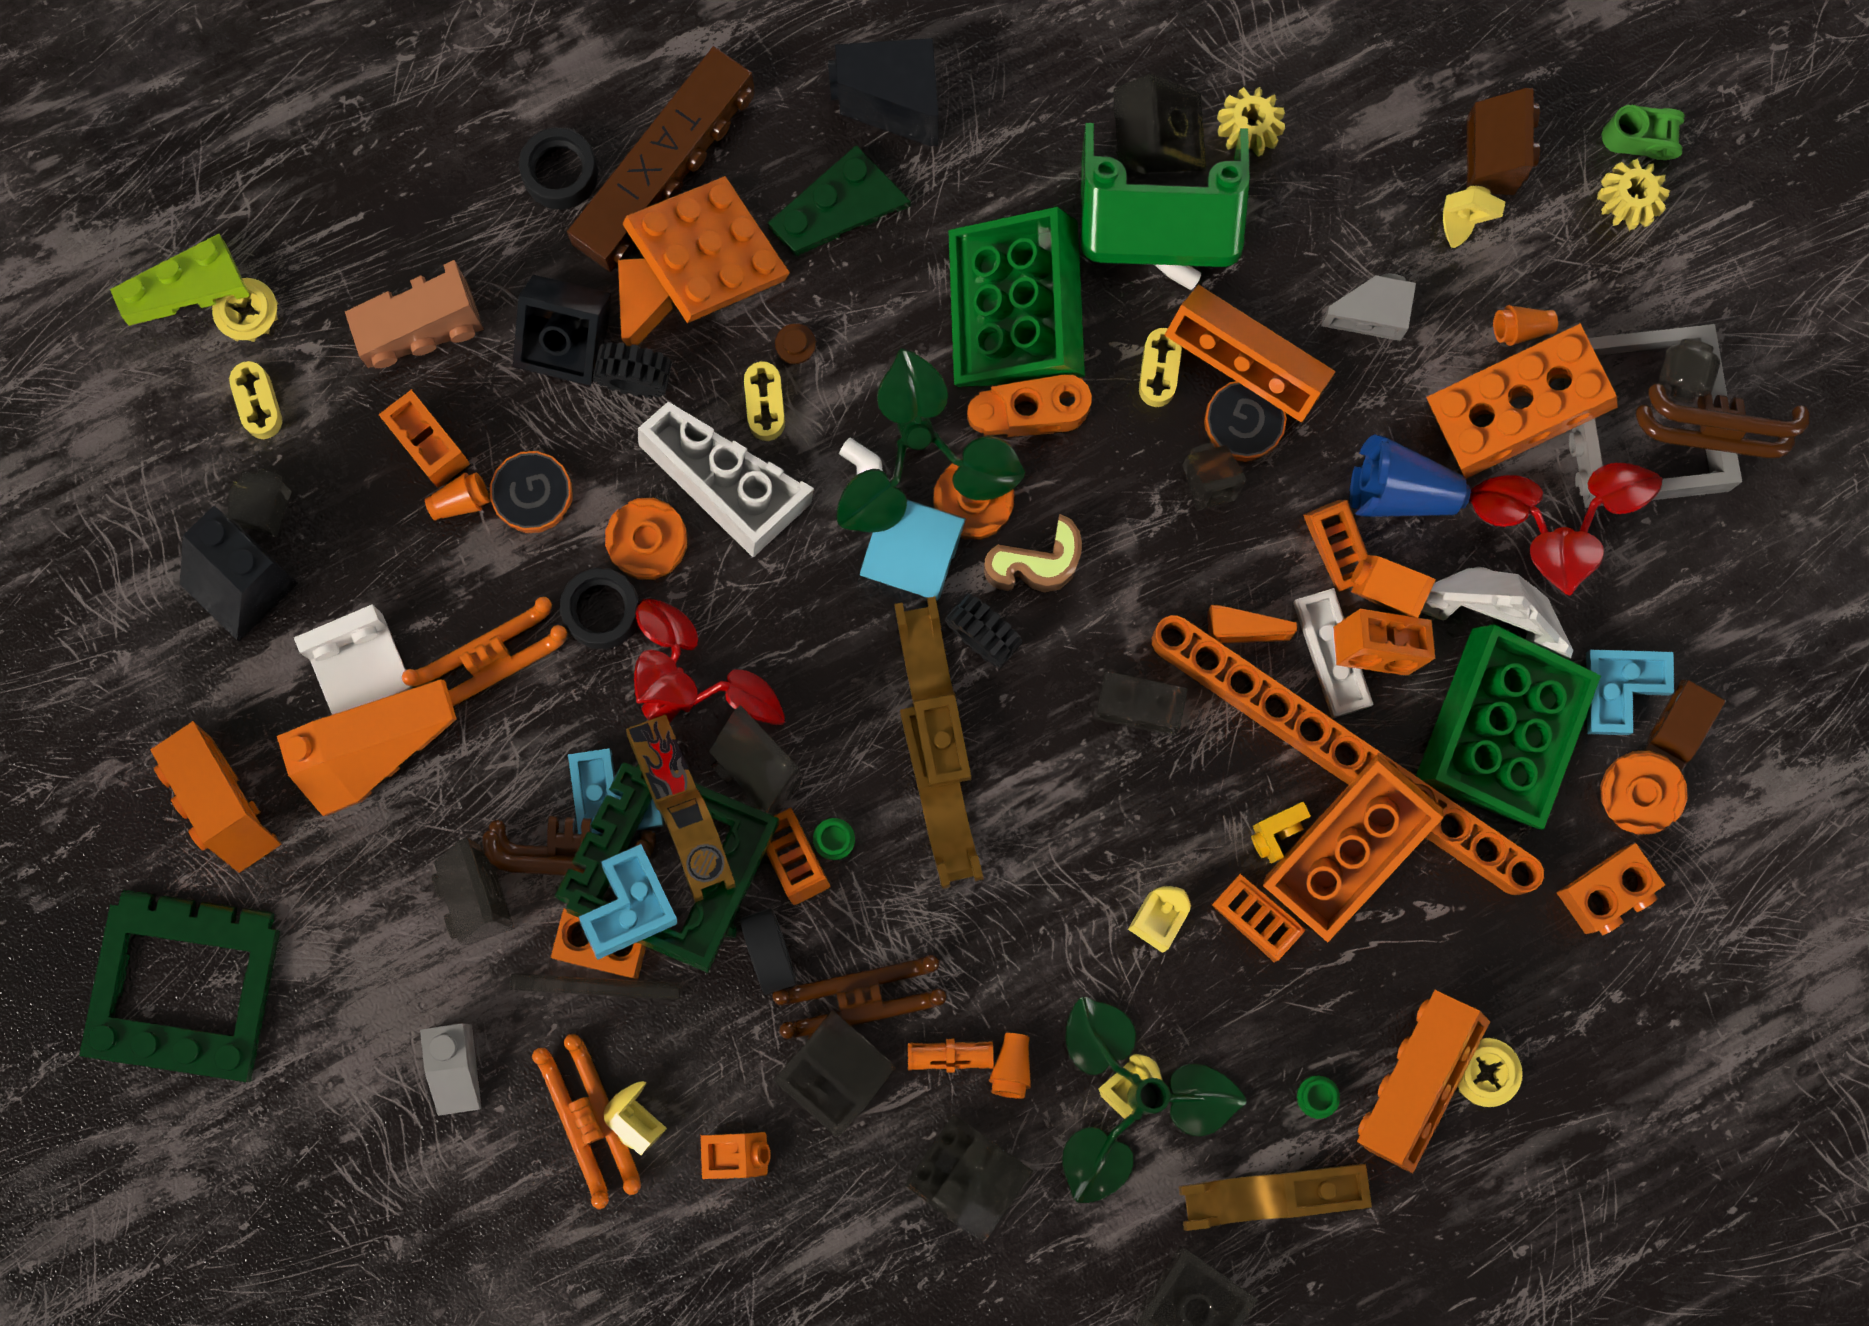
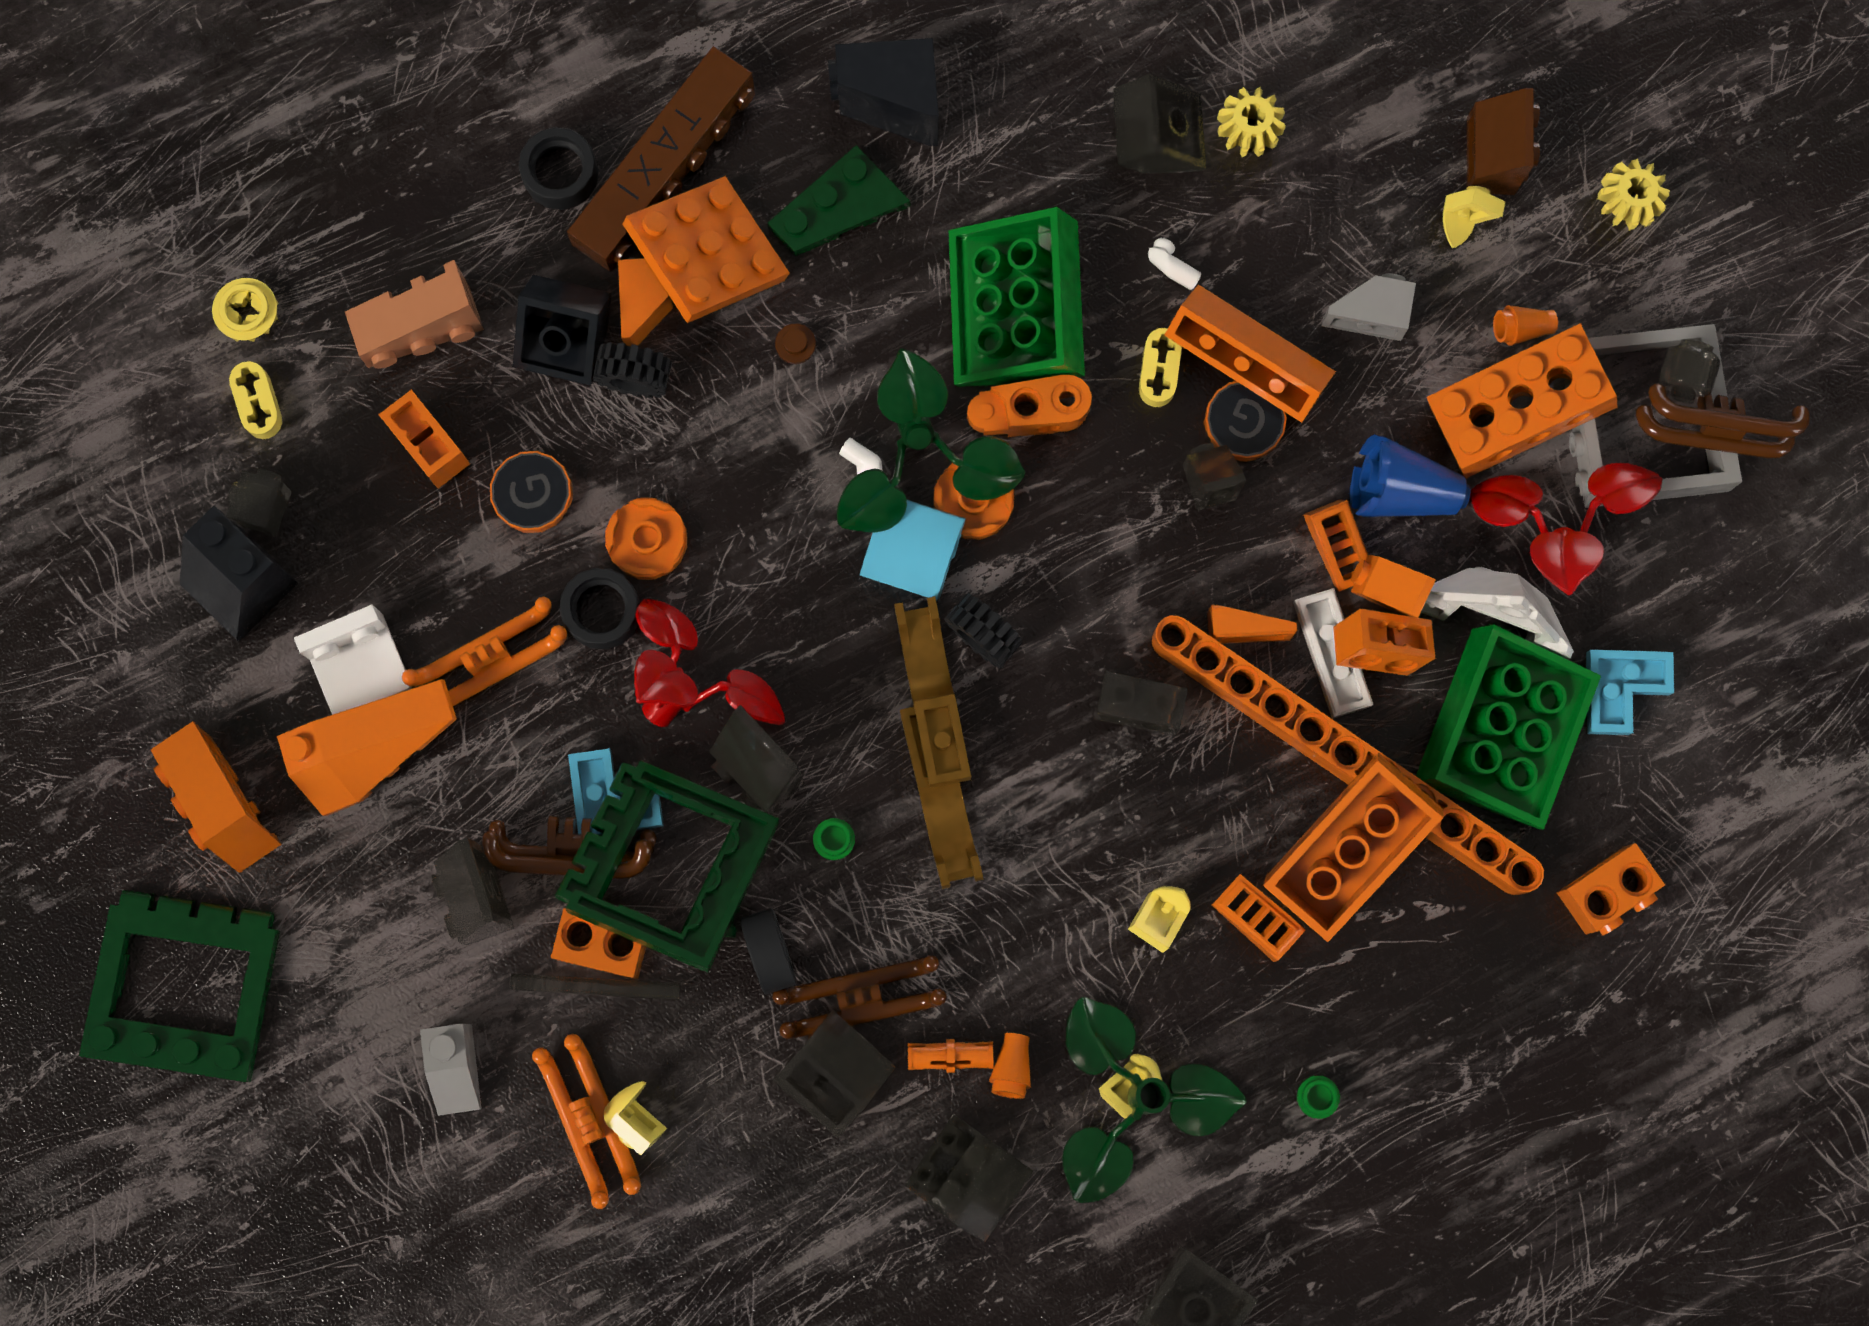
(184, 280): lime wing -> none
(458, 497): orange cone -> none
(640, 906): medium azure plate -> none
(680, 805): piece -> none
(732, 485): white wedge -> none
(734, 1155): orange bracket -> none
(773, 400): light yellow beam -> none
(809, 886): orange slope -> none
(1037, 569): medium nougat animal -> none
(1161, 221): green windscreen -> none
(1276, 1196): pearl gold piece -> none
(1285, 824): yellow bracket -> none
(1422, 1080): orange brick -> none
(1507, 1076): light yellow gear -> none
(1643, 792): orange tile -> none
(1652, 129): bright green piece -> none
(1684, 723): reddish brown piece -> none

